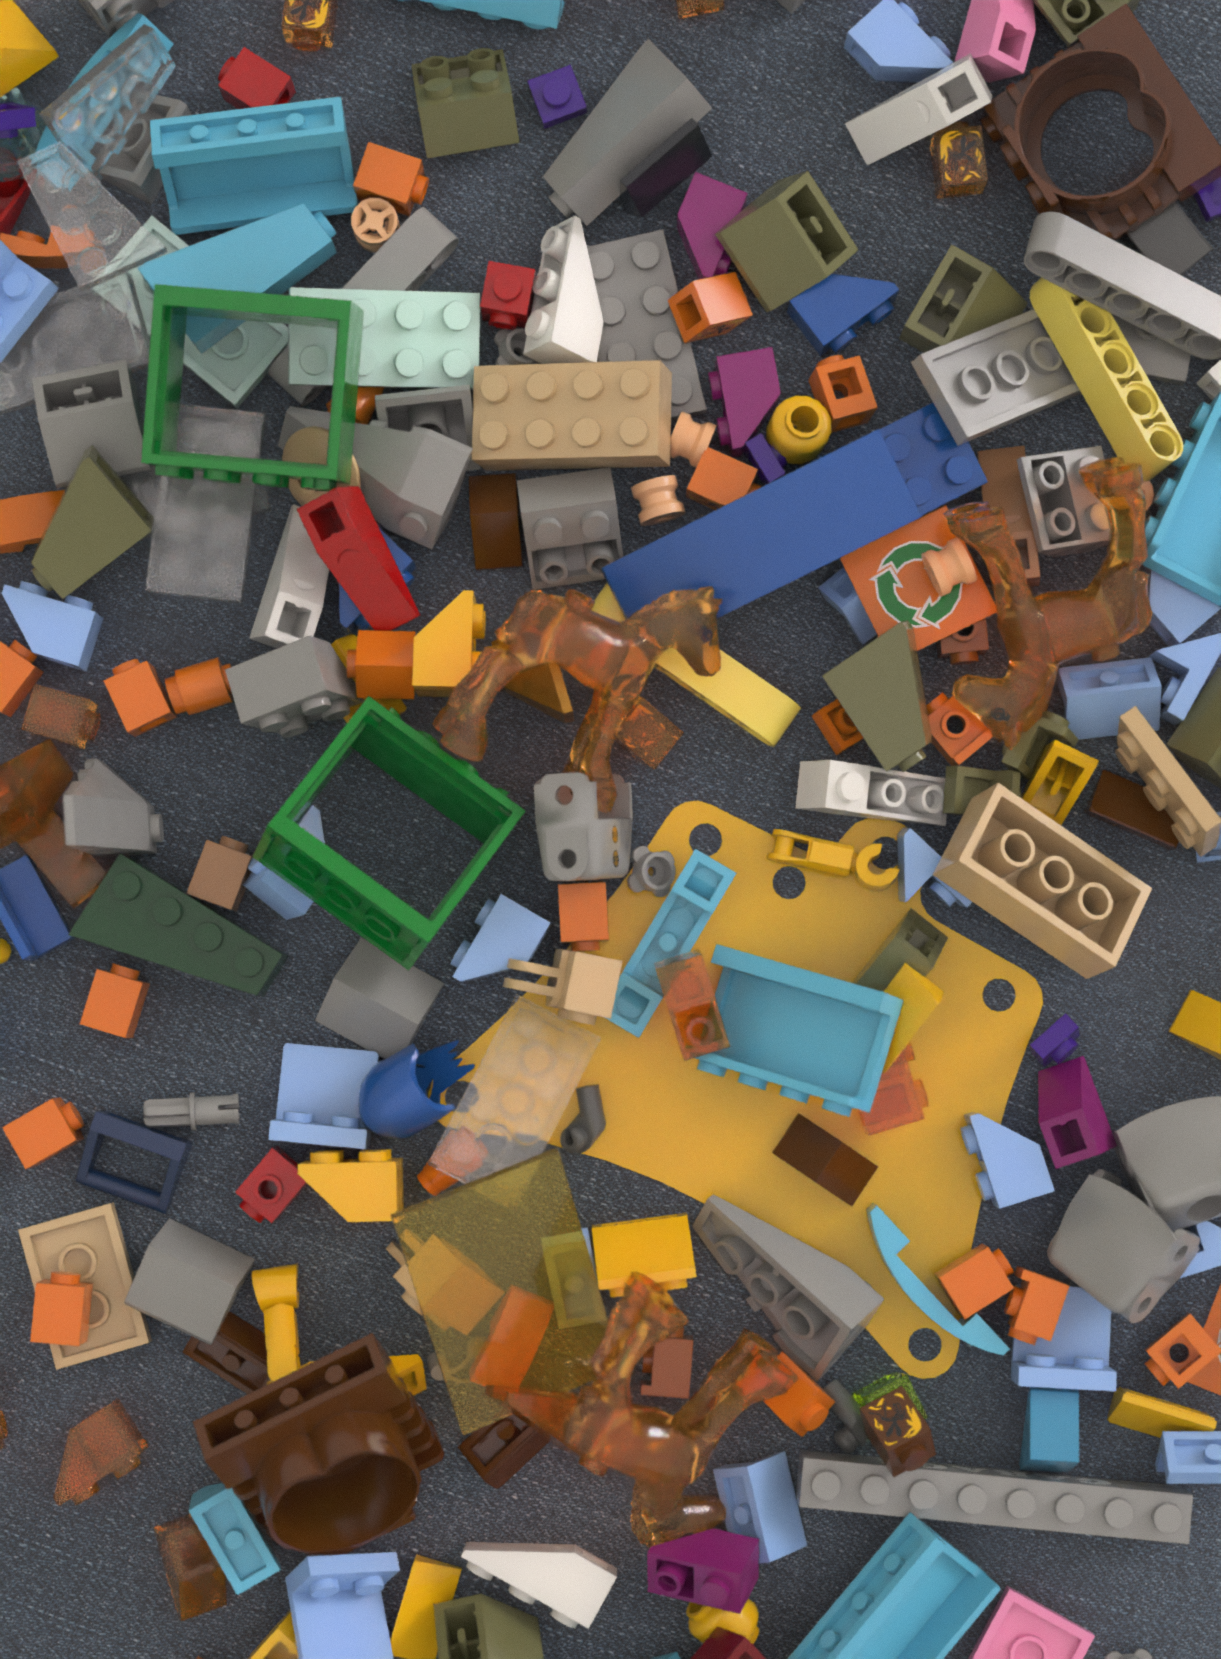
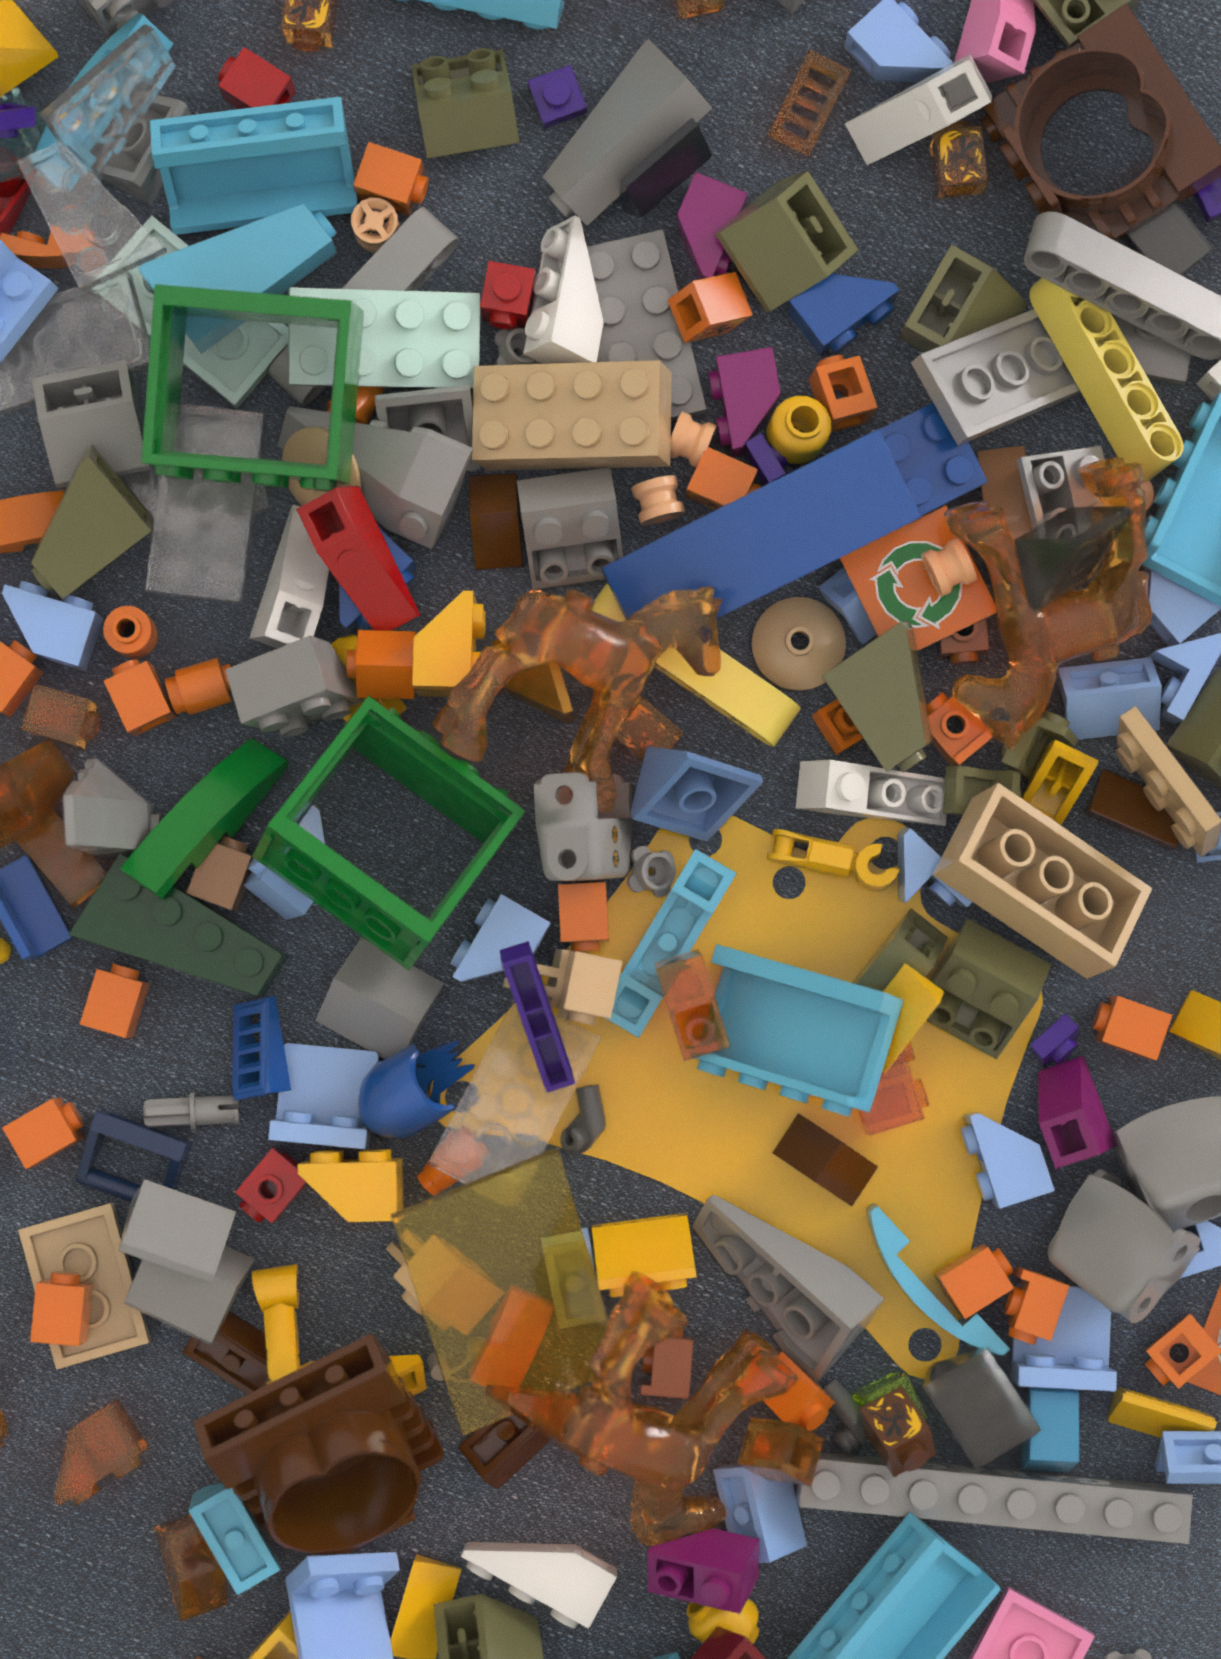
(142, 640): none -> orange brick
(176, 1230): none -> light grey slope
(203, 815): none -> green slope
(270, 1074): none -> blue slope
(537, 1016): none -> dark purple piece
(689, 792): none -> medium blue slope
(780, 1451): none -> clear orange brick
(793, 667): none -> tan dish
(826, 67): none -> clear orange slope
(979, 1405): none -> clear smoke slope
(986, 988): none -> olive slope
(1067, 550): none -> clear smoke slope
(1131, 1027): none -> orange brick

